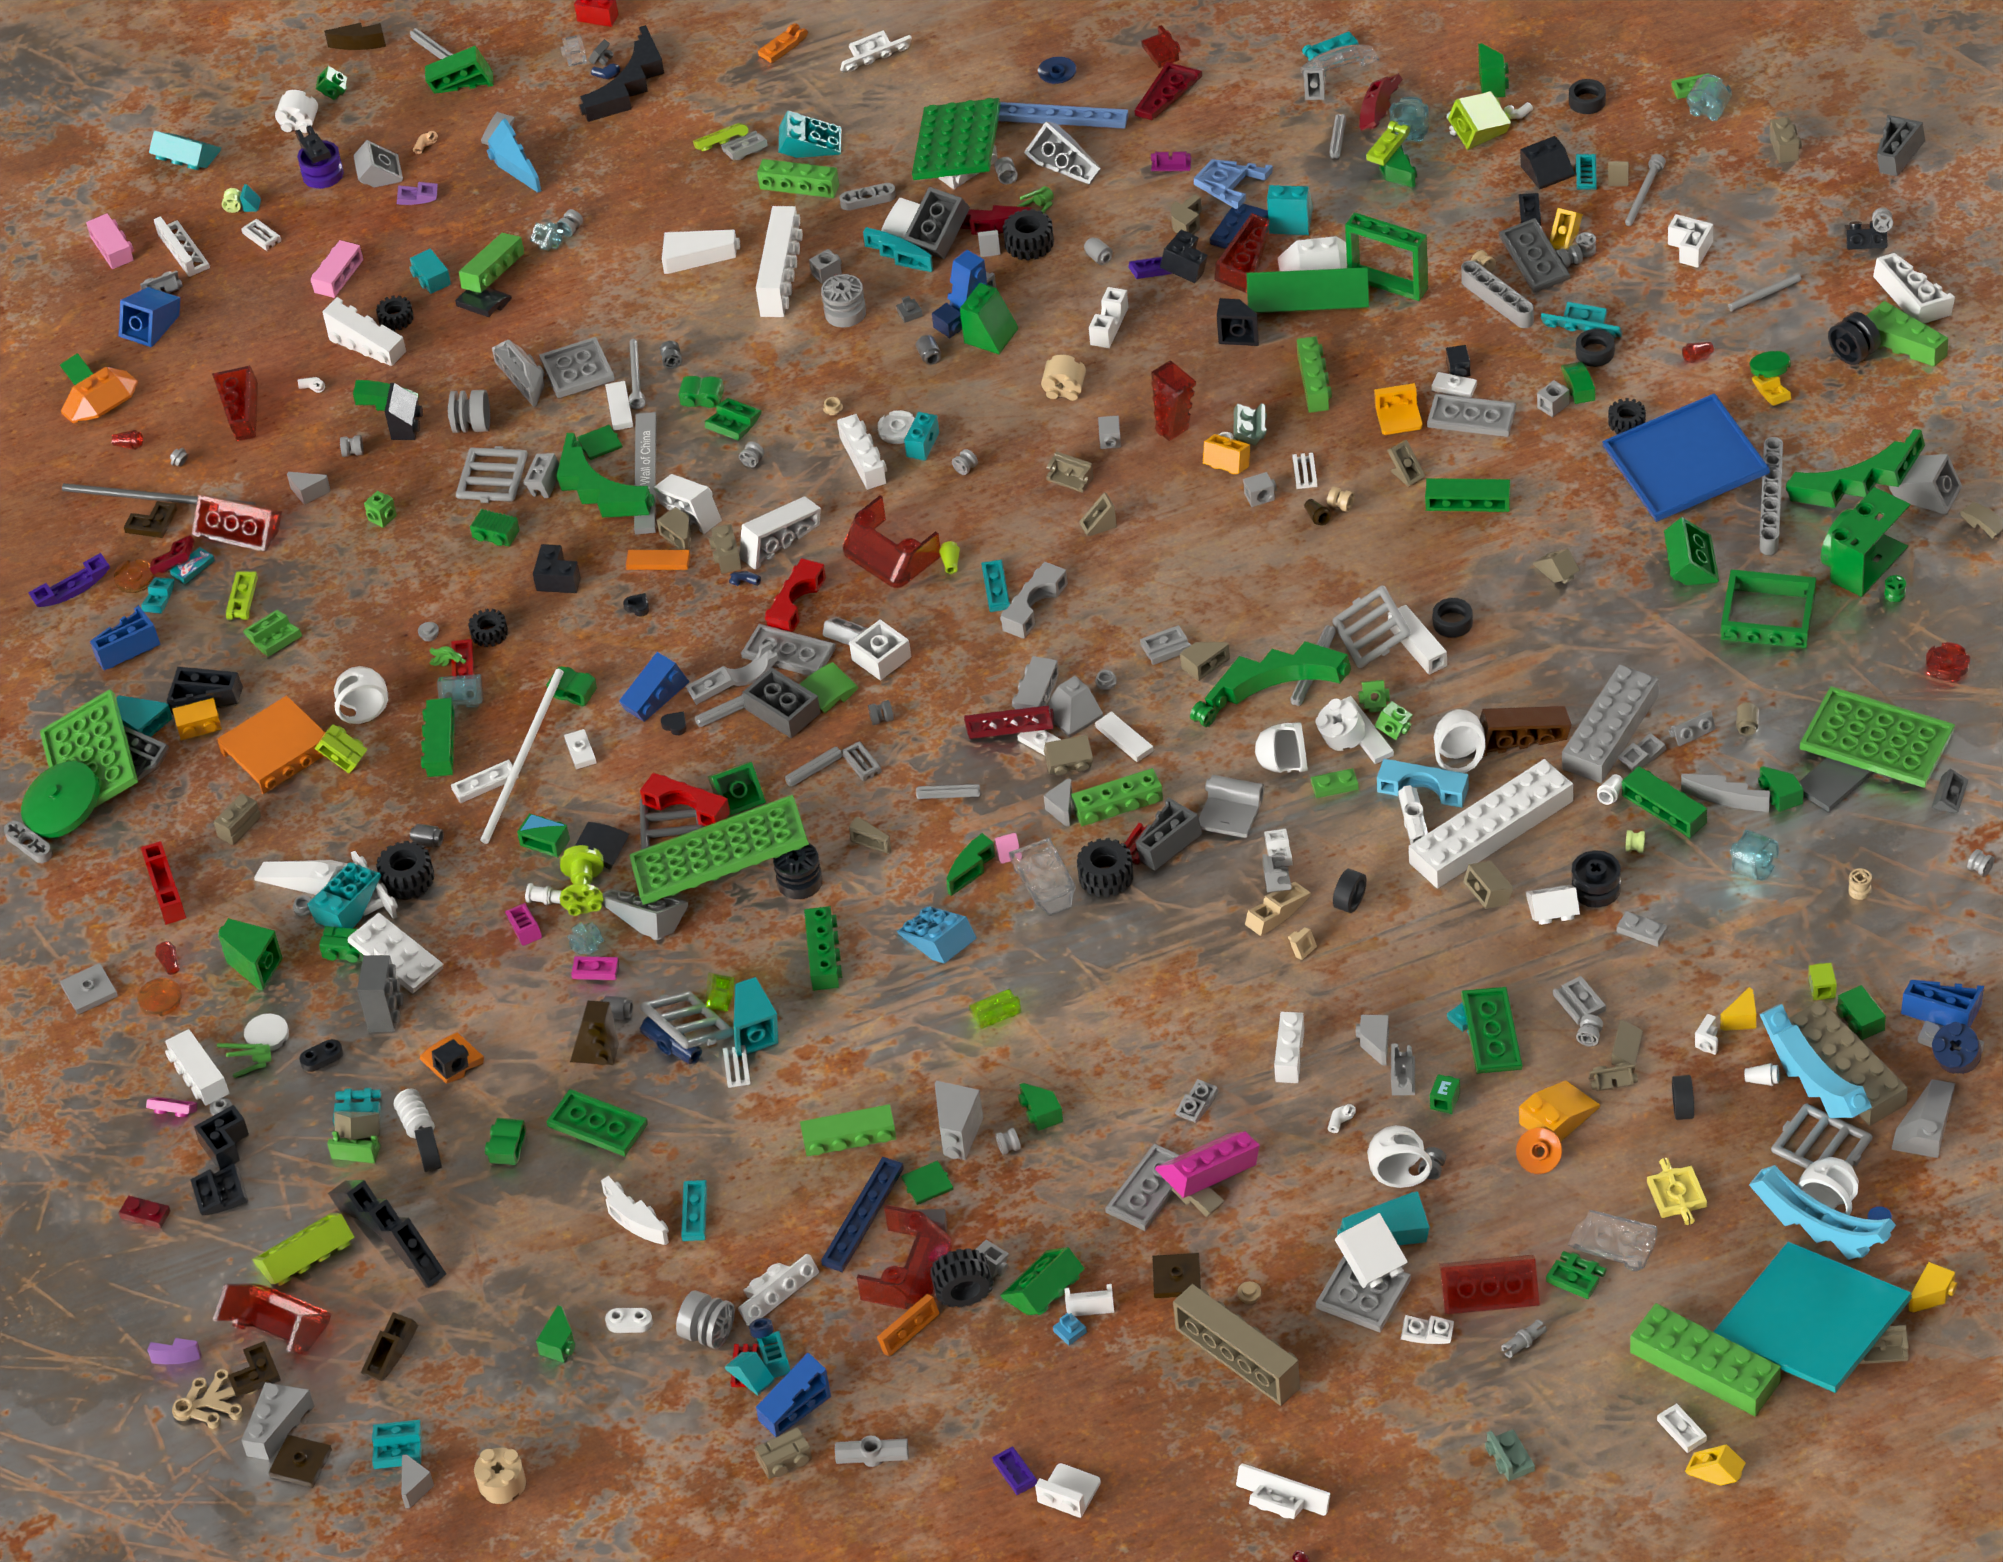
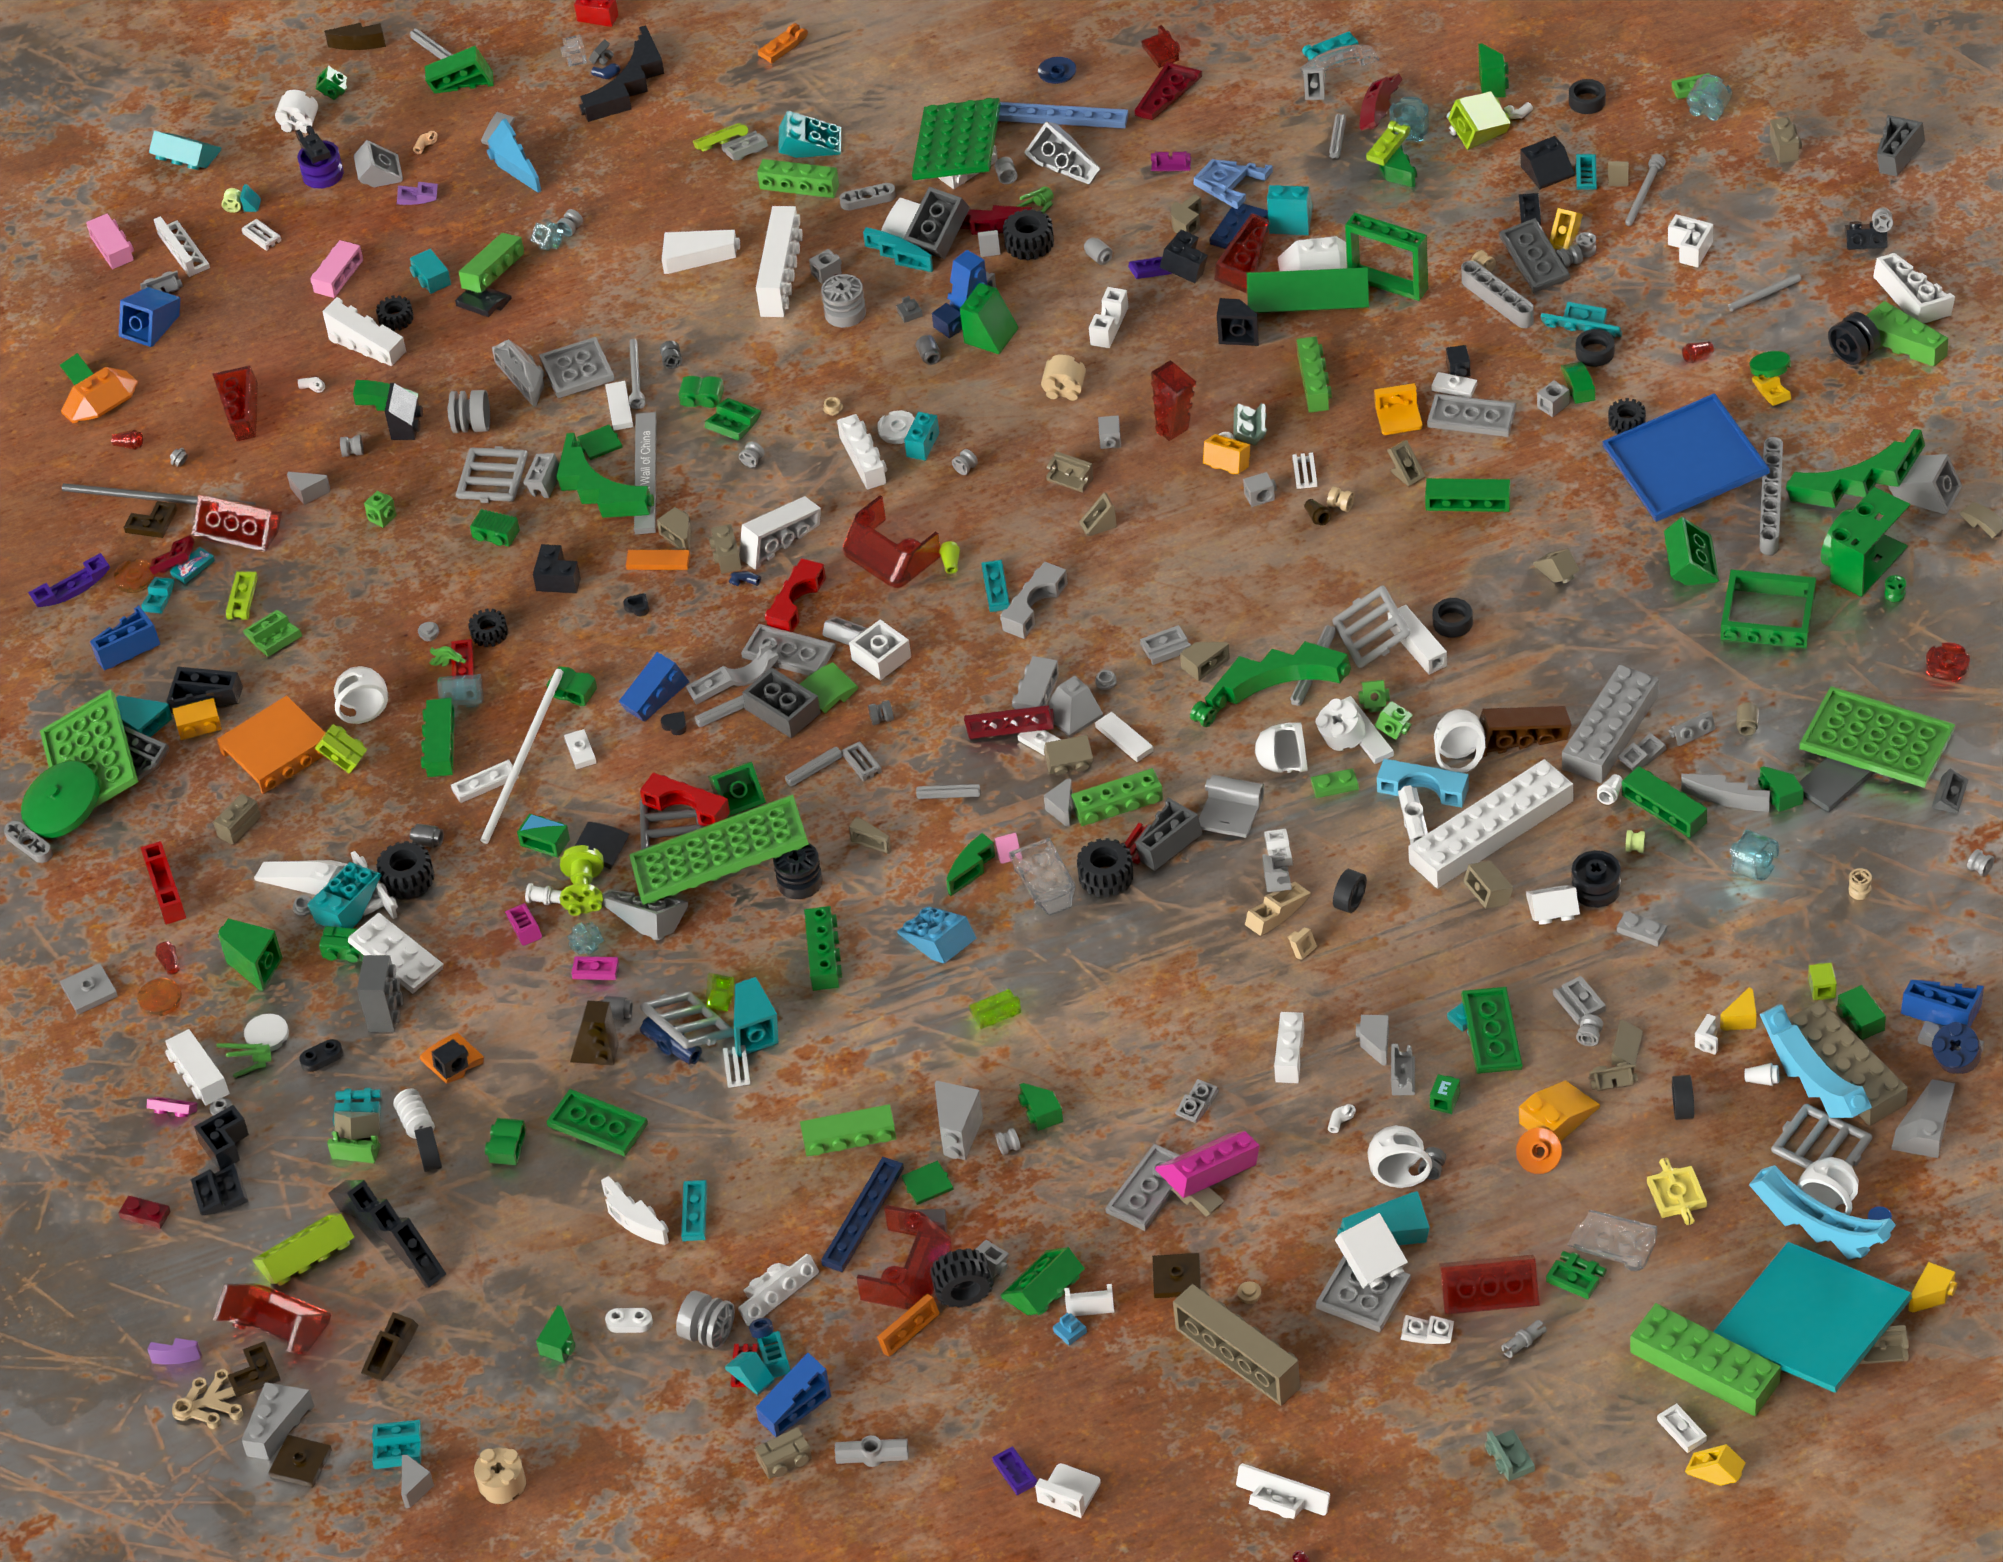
(690, 498): white wedge -> none
(871, 48): white bracket -> none

